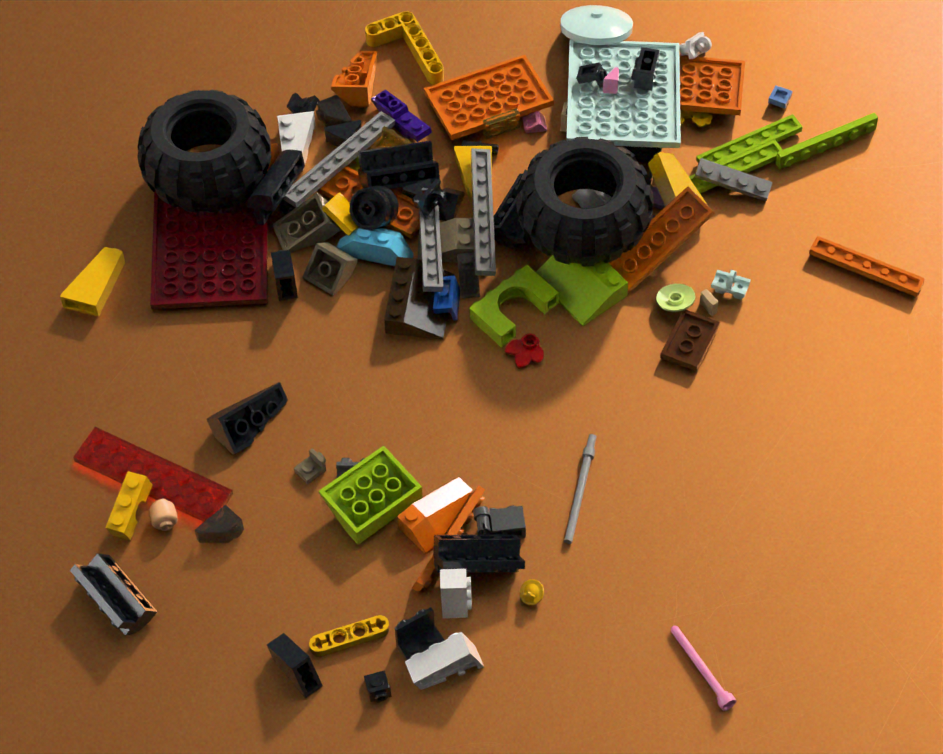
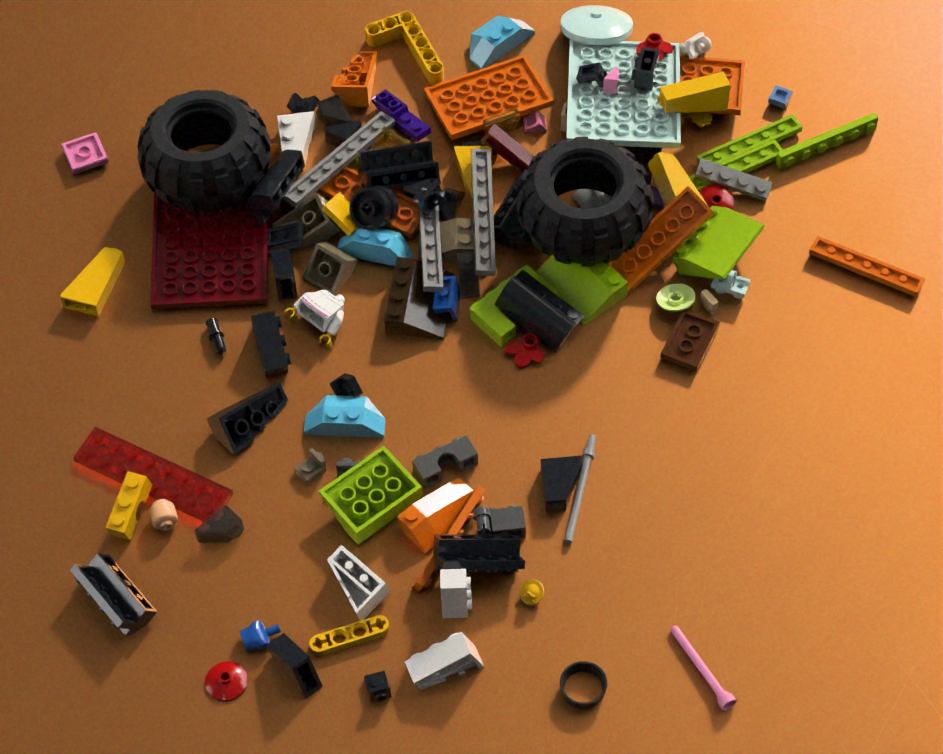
(84, 153): none -> bright pink plate
(216, 335): none -> black axle
(226, 689): none -> red dish
(257, 636): none -> blue piece
(270, 343): none -> black wedge
(285, 238): none -> black plate
(321, 310): none -> white torso
(345, 417): none -> medium azure wedge
(346, 385): none -> black bracket
(359, 583): none -> white wedge
(417, 633): black bracket -> none
(458, 452): none -> dark grey arch
(497, 39): none -> medium azure wedge
(508, 148): none -> dark red panel
(538, 309): none -> black brick
(559, 480): none -> black slope
(583, 666): none -> black tyre
(655, 41): none -> red plate
(696, 95): none -> yellow slope
(717, 244): none -> lime slope
(722, 193): none -> red dish

